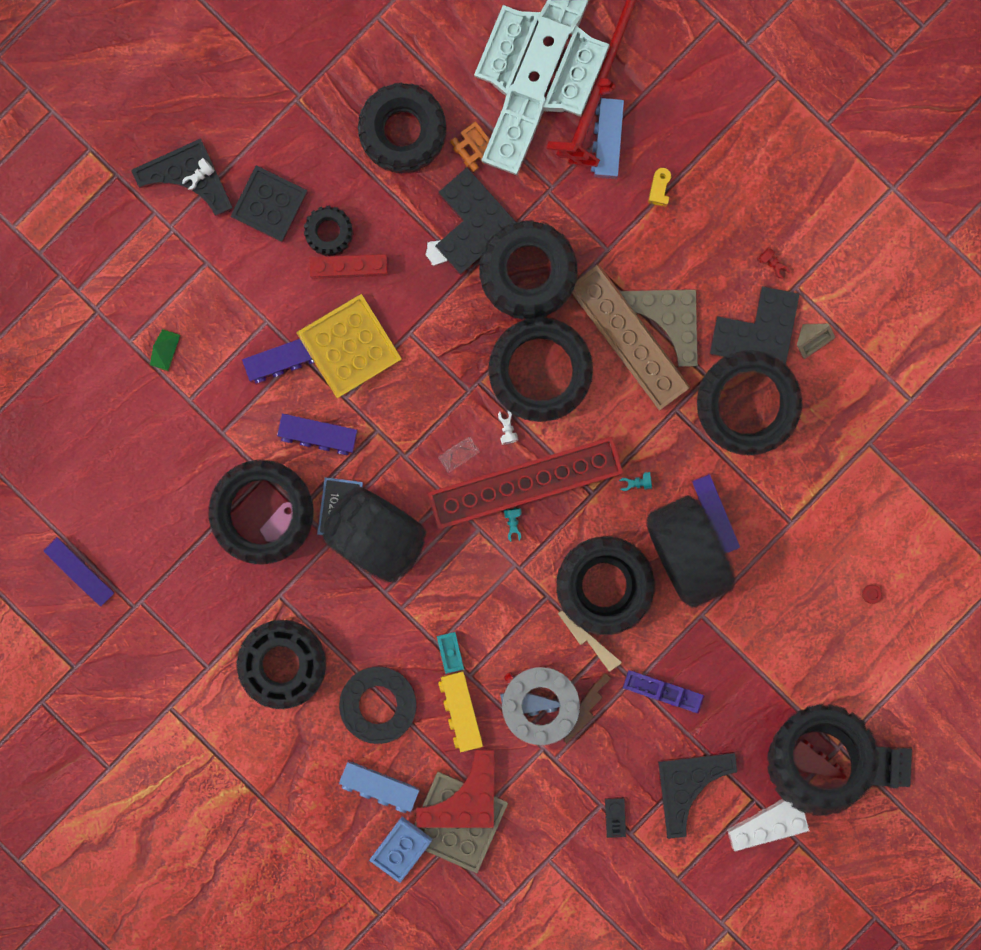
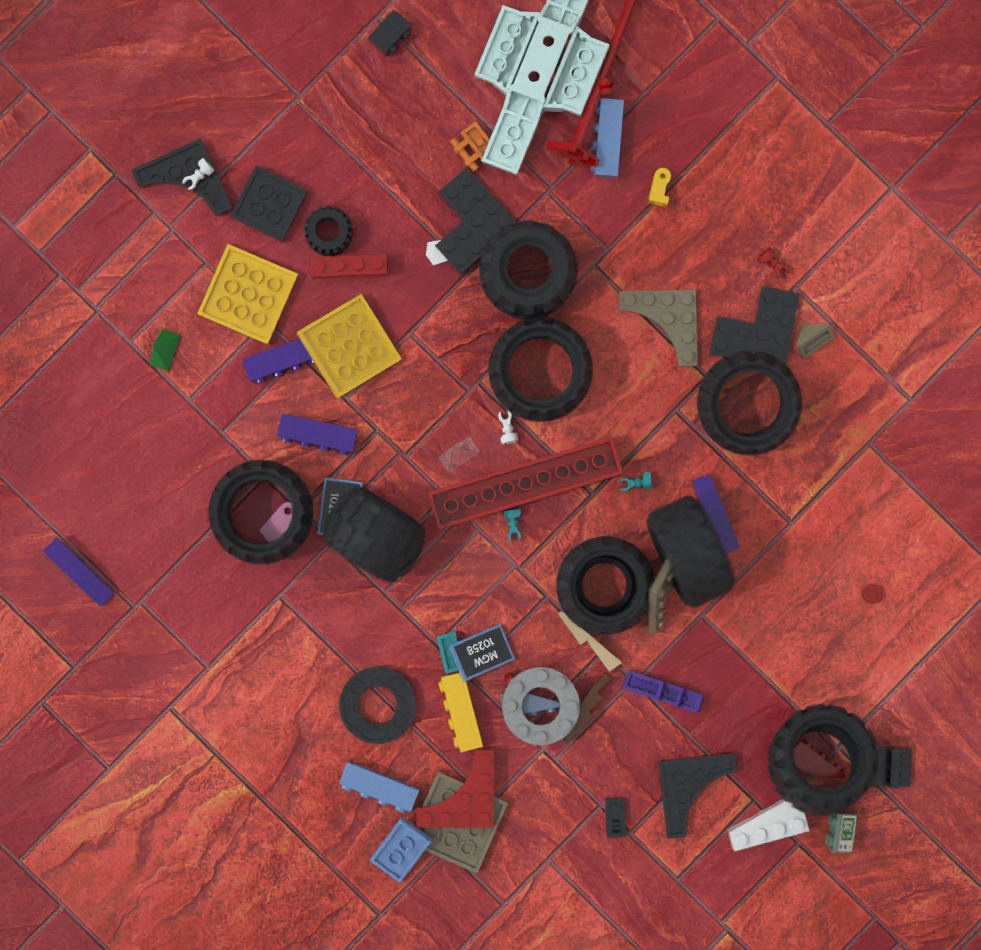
(247, 294): none -> yellow plate
(311, 664): black tyre -> none
(390, 33): none -> black brick
(397, 99): black tyre -> none
(481, 652): none -> black tile
(629, 337): medium nougat plate -> none
(658, 597): none -> dark tan plate
(841, 832): none -> slope

